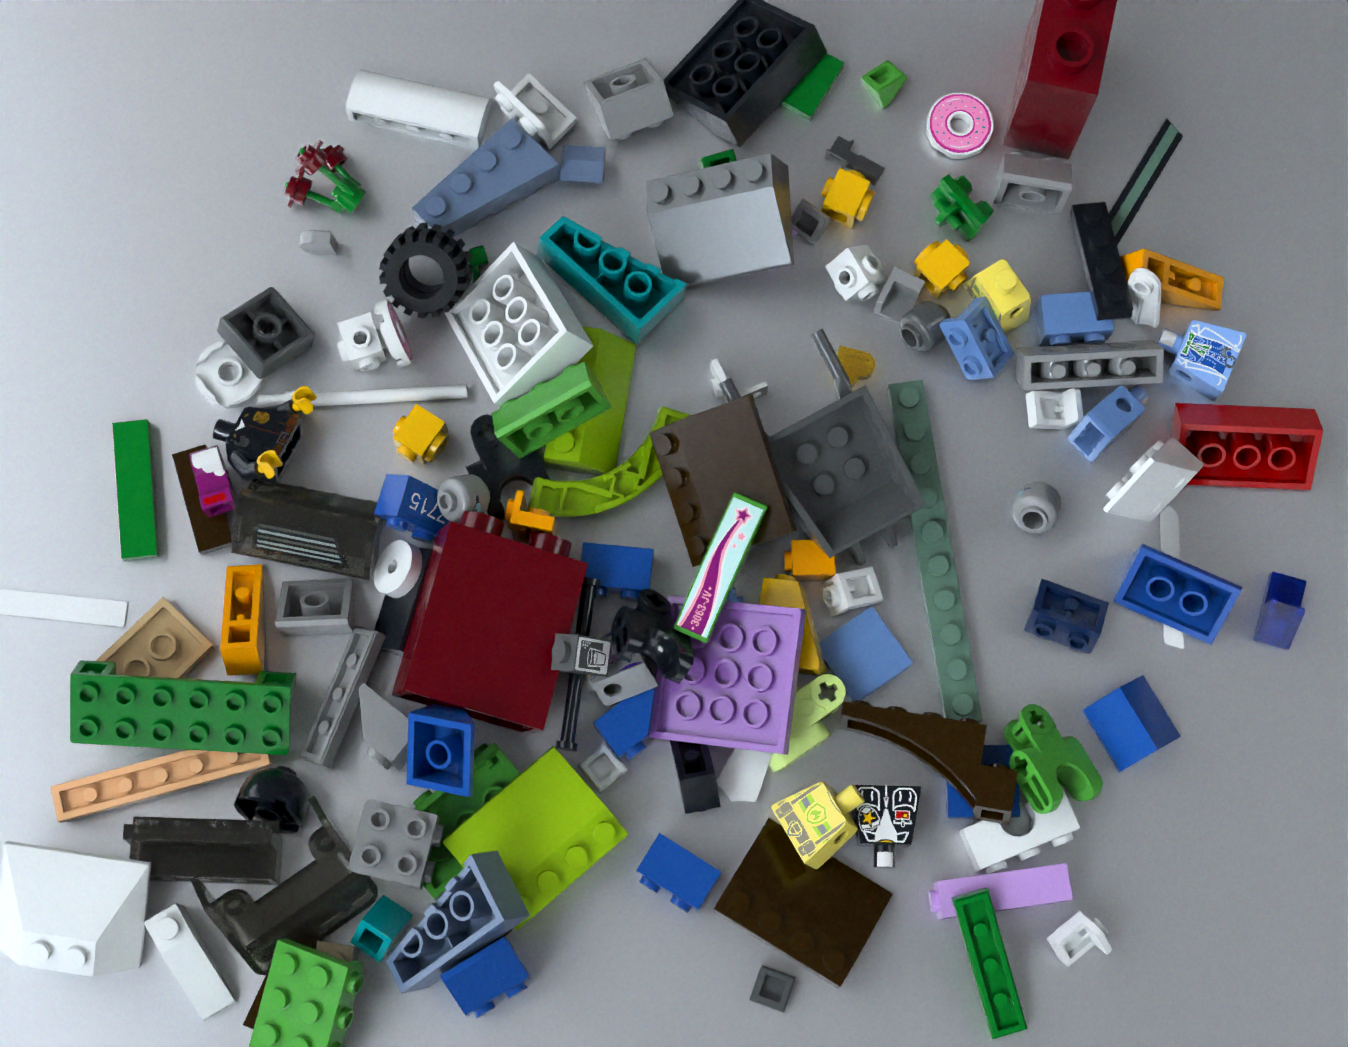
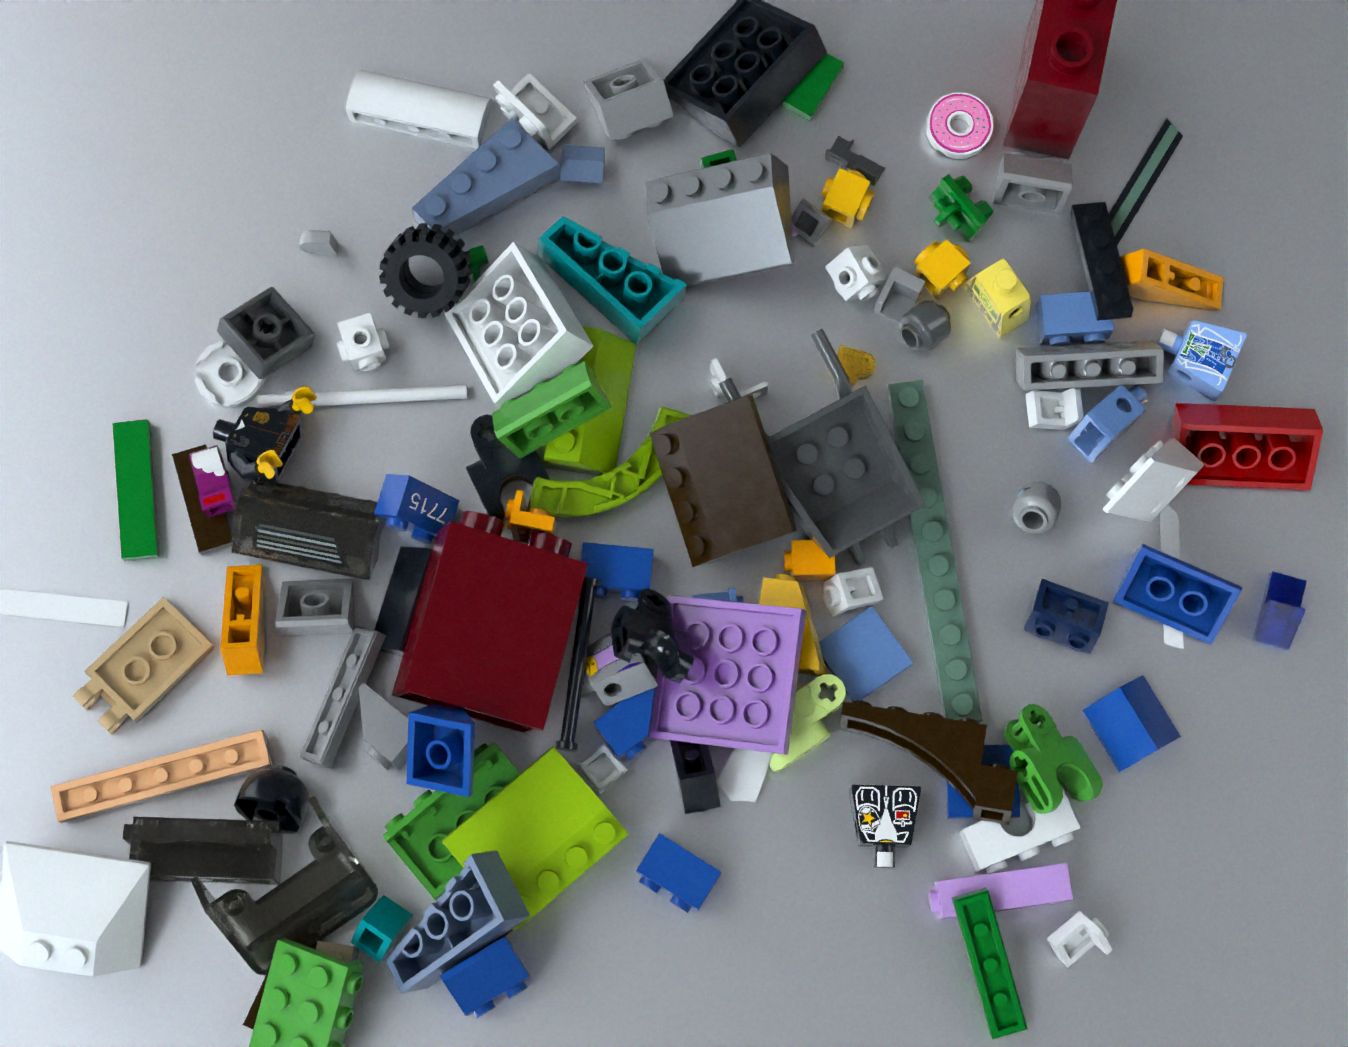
(180, 711): green bracket -> none
(189, 960): white slope -> none
(327, 161): plant -> none
(394, 333): white tile -> none
(396, 844): light grey bracket -> none
(398, 569): white piece -> none
(420, 436): yellow brick -> none
(462, 494): light grey head -> none
(581, 654): dark grey brick -> none
(720, 567): slope -> none
(772, 988): dark grey tile -> none
(800, 911): dark brown slope -> none
(818, 820): light yellow torso -> none
(884, 82): bright green slope -> none
(977, 340): medium blue bracket -> none
(1145, 297): white piece -> none

